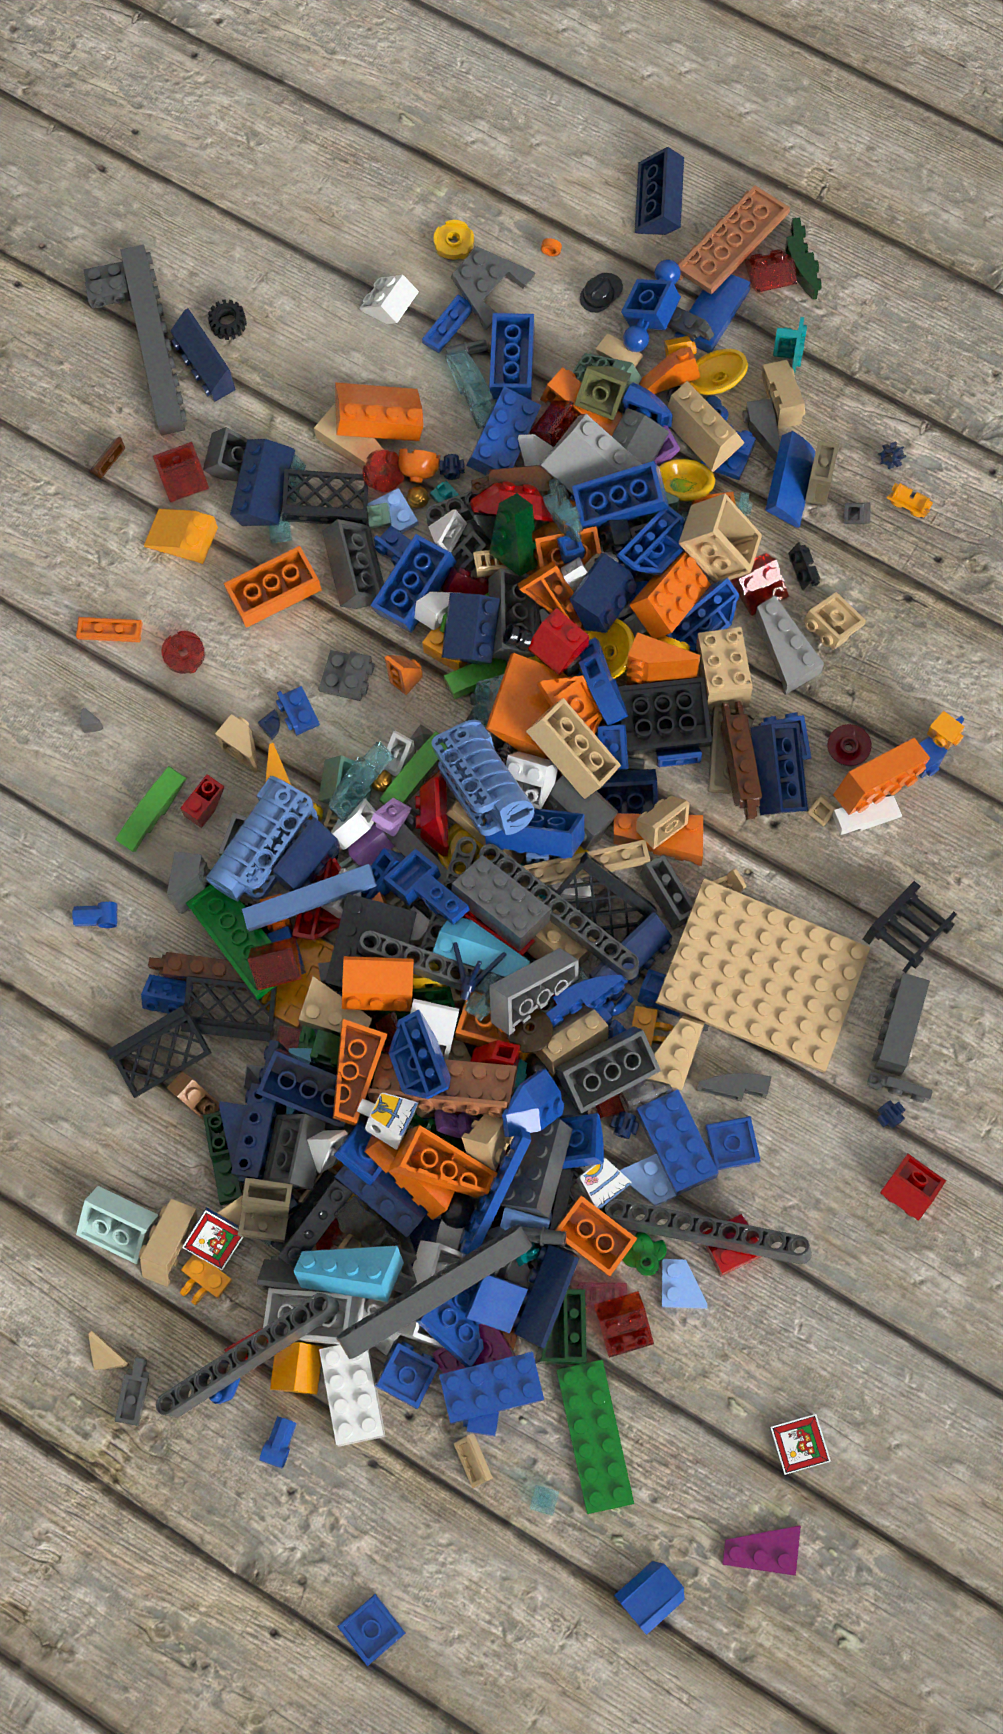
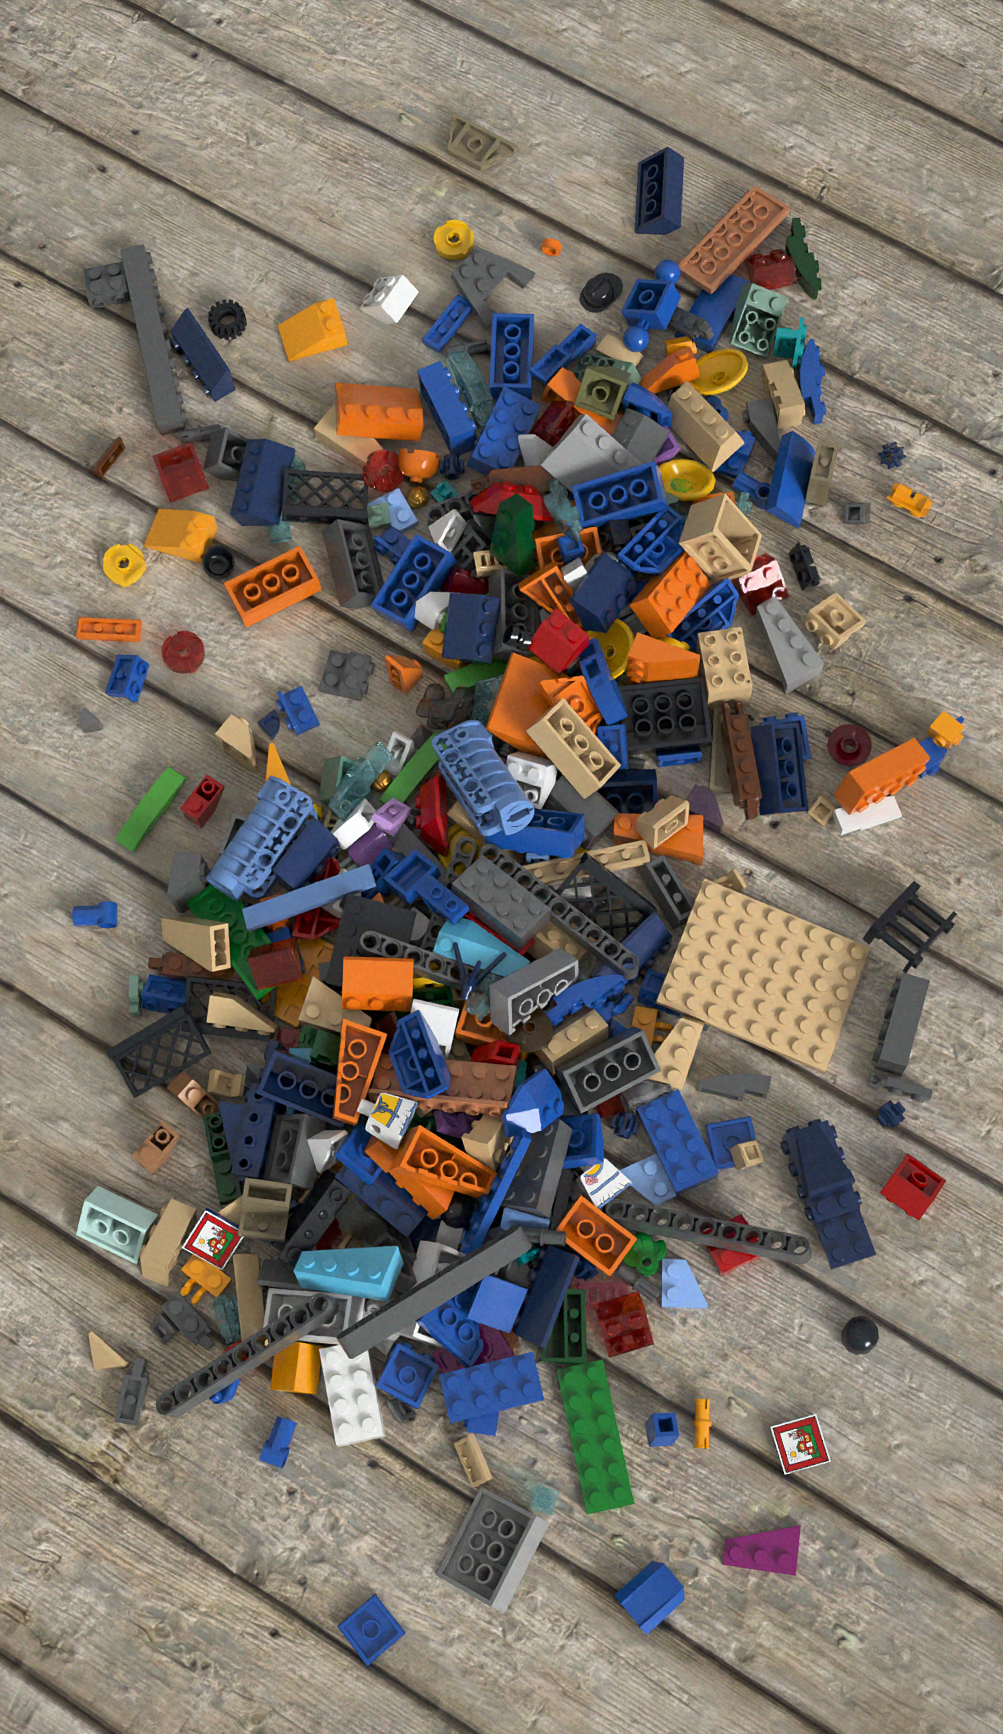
(124, 553): none -> yellow plate
(127, 677): none -> blue bracket
(135, 989): none -> sand green plate
(156, 1148): none -> medium nougat slope
(164, 1328): none -> flat silver slope
(188, 1320): none -> dark grey hinge
(199, 433): none -> dark grey axle
(199, 939): none -> tan slope
(218, 562): none -> black hair
(225, 1084): none -> tan bracket
(227, 1307): none -> clear light blue hinge
(234, 1011): none -> tan slope
(249, 1294): none -> tan slope
(313, 331): none -> light orange slope
(400, 1411): none -> flat silver slope
(444, 713): none -> clear smoke piece
(447, 409): none -> blue brick
(476, 144): none -> dark tan wing
(492, 1549): none -> light grey slope
(564, 354): none -> blue slope
(584, 1269): none -> dark blue gear
(638, 1282): none -> dark grey axle
(662, 1429): none -> blue brick
(702, 1423): none -> light orange pin
(704, 803): none -> clear purple slope
(746, 1154): none -> tan slope
(747, 484): none -> blue piece
(756, 318): none -> sand green slope
(810, 381): none -> blue slope
(828, 1192): none -> dark blue wedge
(859, 1335): none -> black hair

